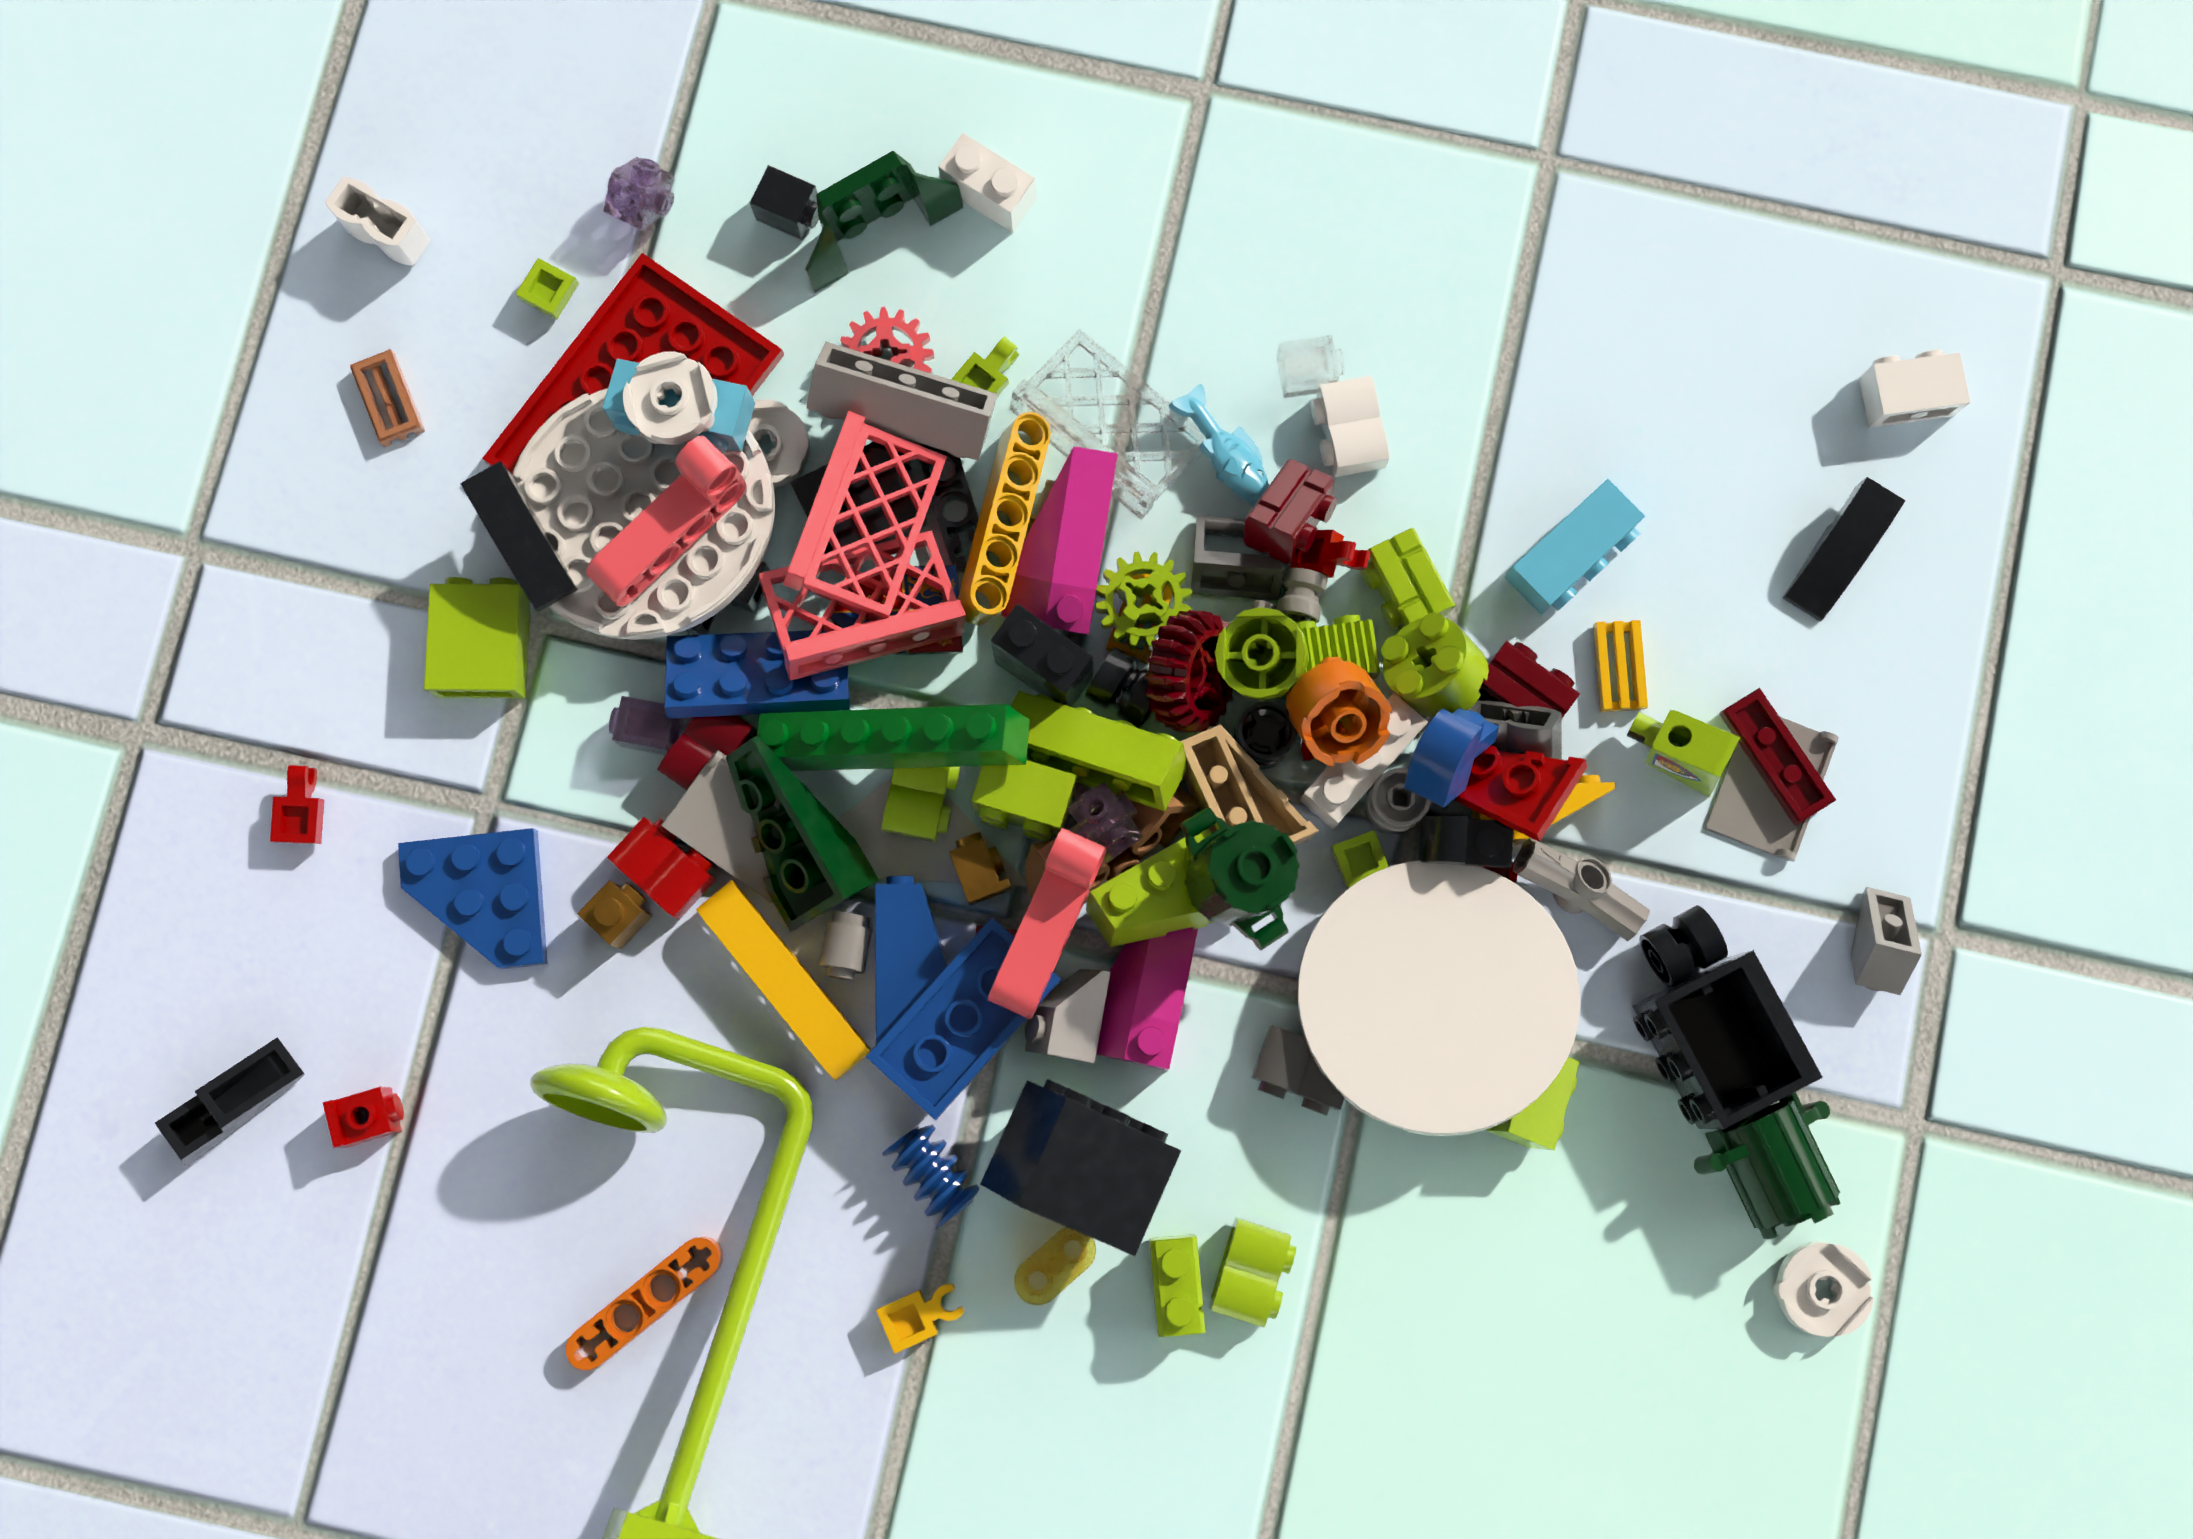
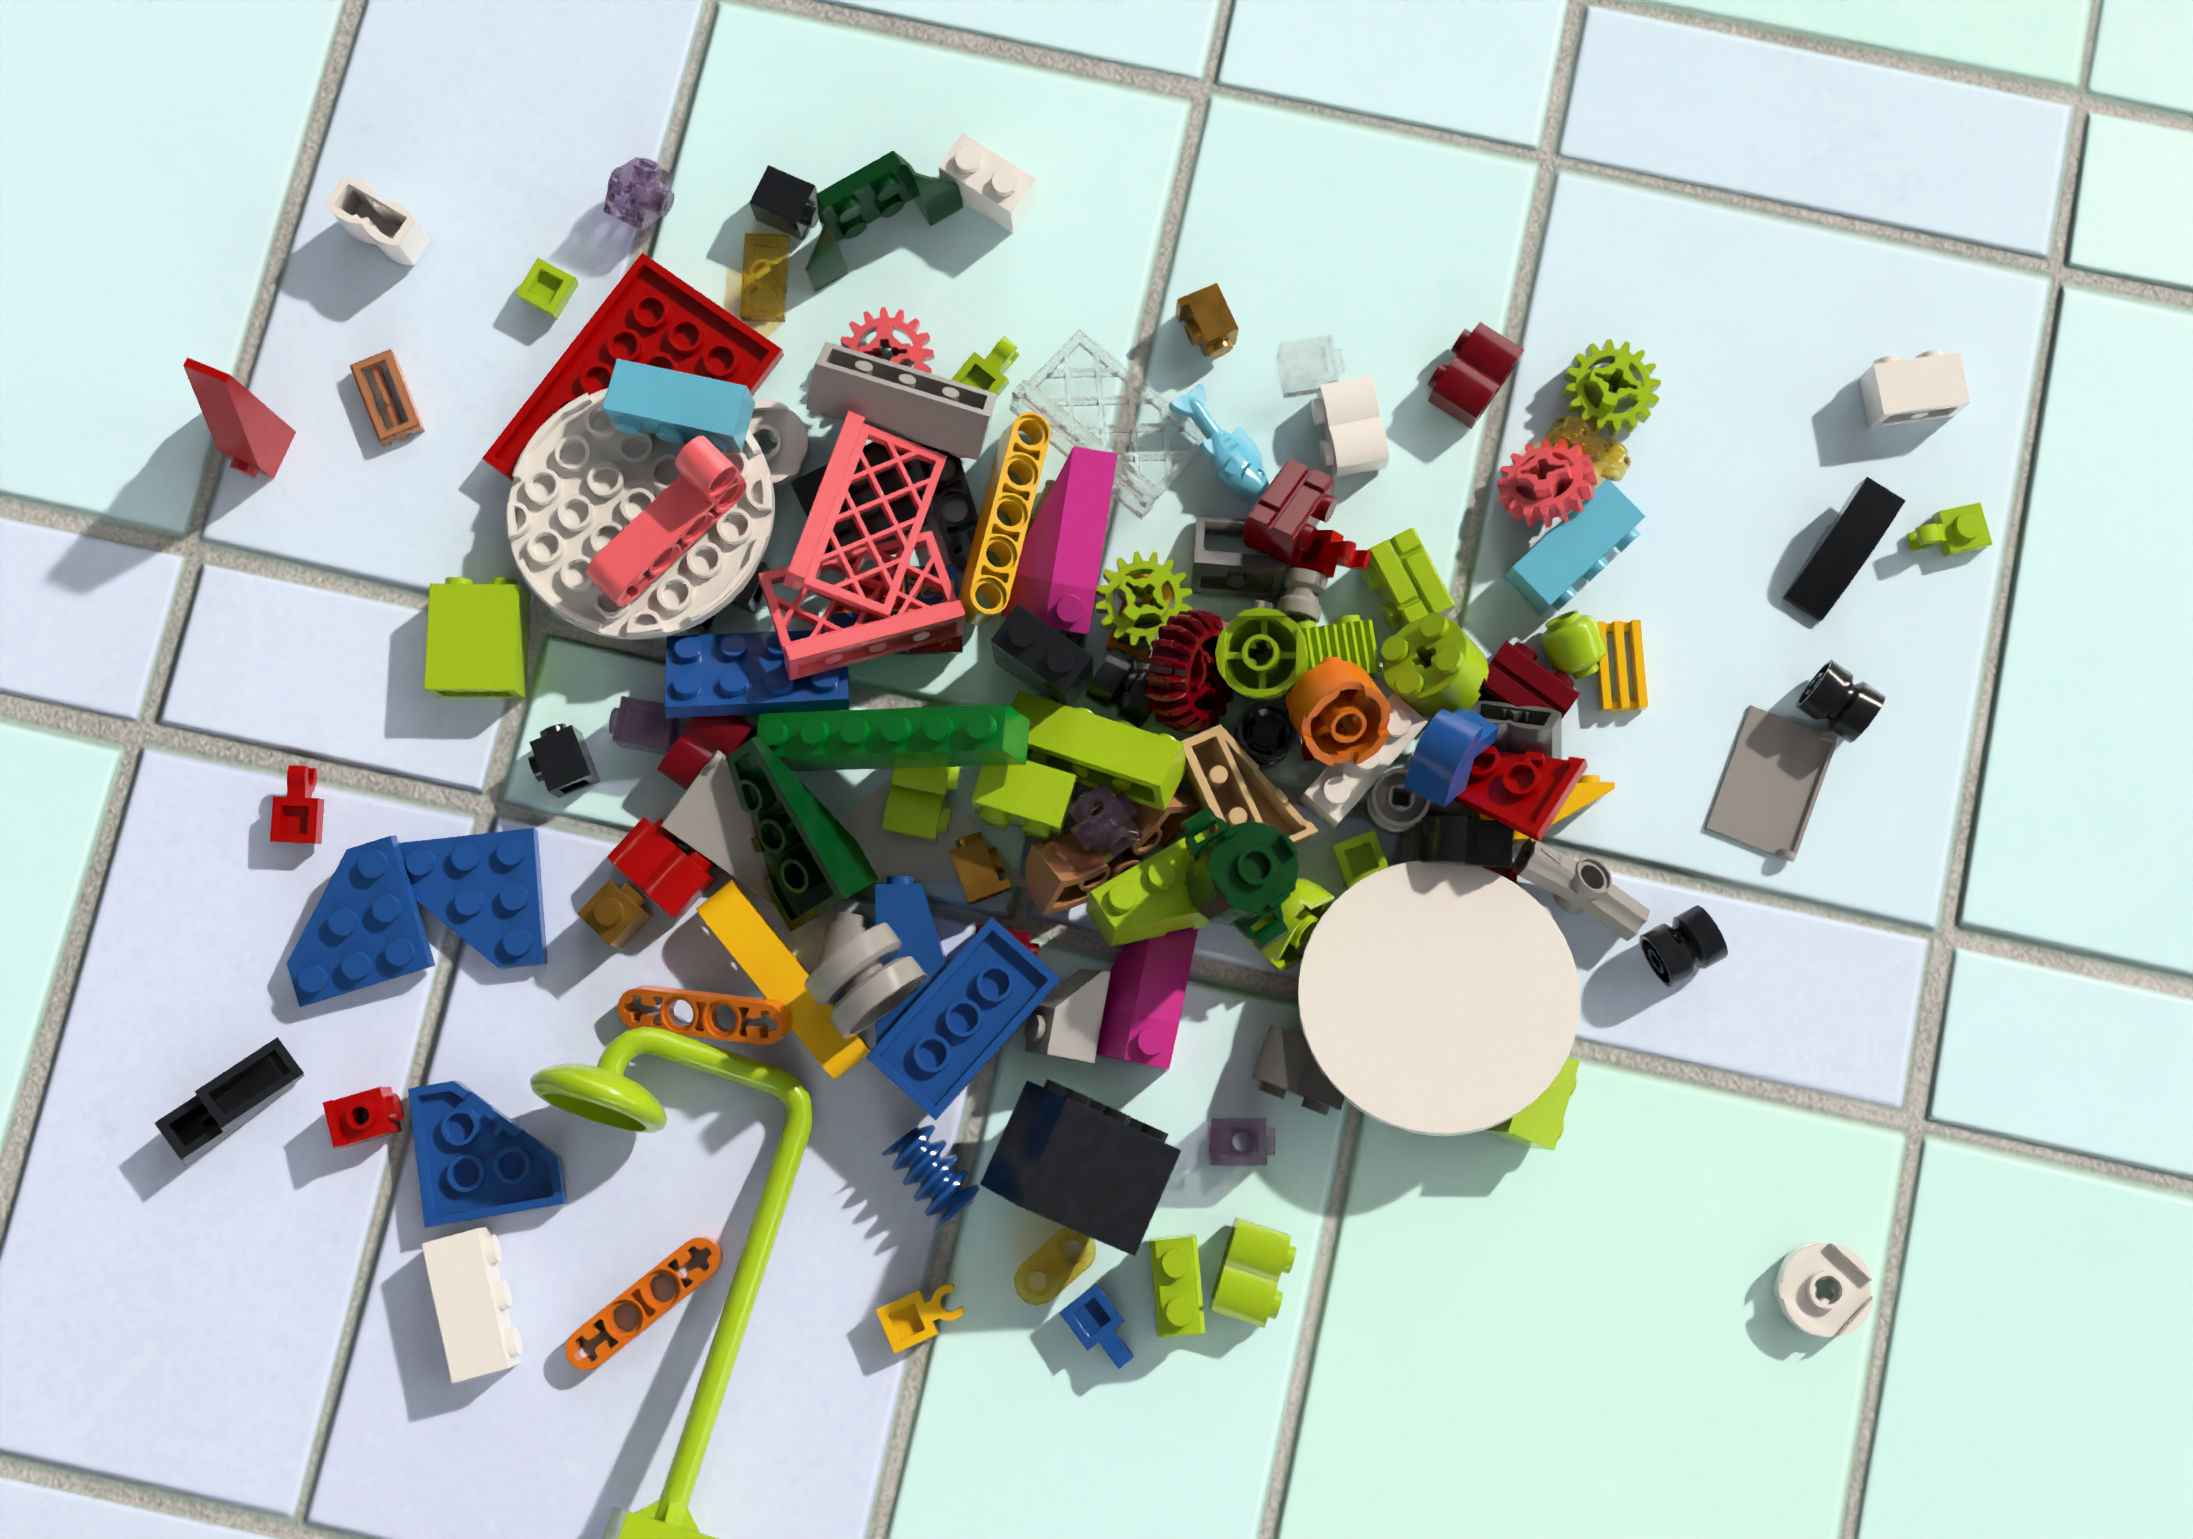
(239, 421): none -> red wedge
(361, 928): none -> blue plate
(472, 1303): none -> white brick
(477, 1158): none -> blue plate
(519, 536): black slope -> none
(562, 760): none -> black brick
(690, 414): white plate -> none
(704, 1020): none -> orange beam
(765, 277): none -> clear yellow plate
(865, 980): none -> light grey wheel
(1047, 923): coral beam -> none
(1094, 1321): none -> blue plate
(1208, 321): none -> pearl gold brick
(1221, 1141): none -> clear purple brick
(1301, 916): none -> lime cylinder
(1474, 375): none -> dark red brick
(1547, 482): none -> coral gear
(1574, 644): none -> lime head
(1607, 455): none -> clear yellow plate
(1630, 381): none -> lime gear
(1702, 750): lime torso -> none
(1725, 1042): black container -> none
(1775, 1165): dark green container -> none
(1777, 756): dark red tile -> none
(1846, 705): none -> black wheel
(1885, 942): light grey slope -> none
(1955, 530): none -> lime plate

